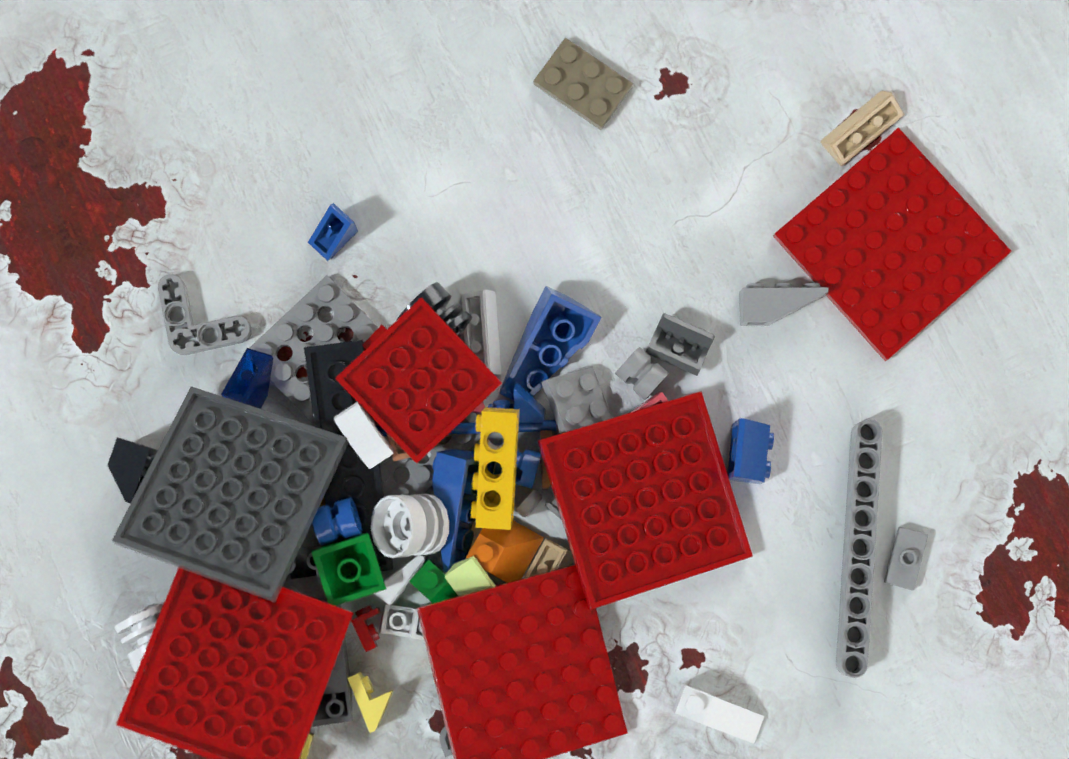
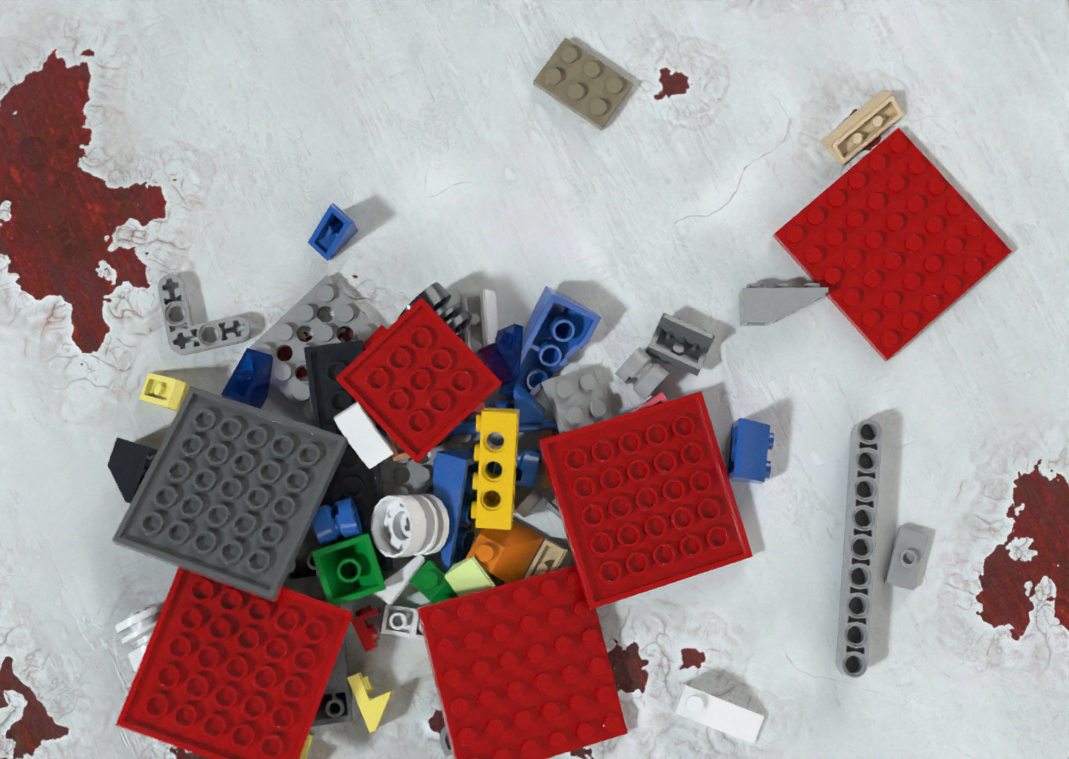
(164, 391): none -> light yellow slope
(505, 354): none -> clear blue slope

